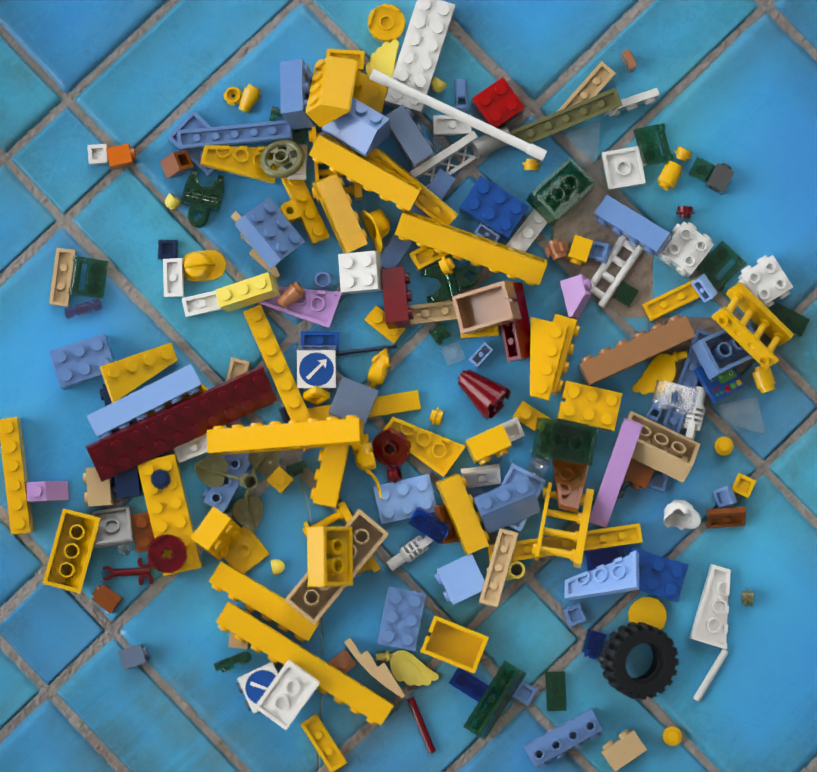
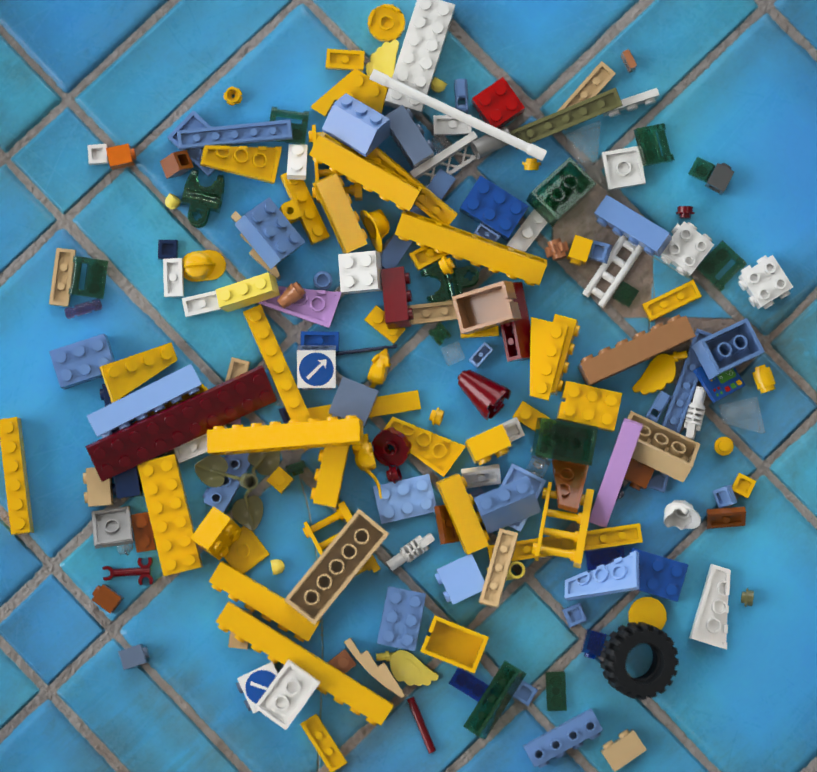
(47, 491): lavender slope -> none
(71, 550): yellow slope -> none
(156, 551): dark red plate -> none
(160, 479): dark blue plate -> none
(227, 664): clear green plate -> none
(249, 98): yellow cone -> none
(278, 155): olive plate -> none
(294, 93): medium blue brick -> none
(316, 395): yellow tile -> none
(330, 556): yellow slope -> none
(331, 89): yellow slope -> none
(429, 525): clear blue plate -> none
(576, 294): lavender slope -> none
(669, 175): yellow brick -> none
(672, 736): yellow plate -> none
(683, 154): yellow plate -> none
(686, 396): clear brick -> none
(704, 288): light blue piece -> none
(710, 676): white bar -> none
(761, 316): yellow fence -> none
(793, 321): clear green plate -> none

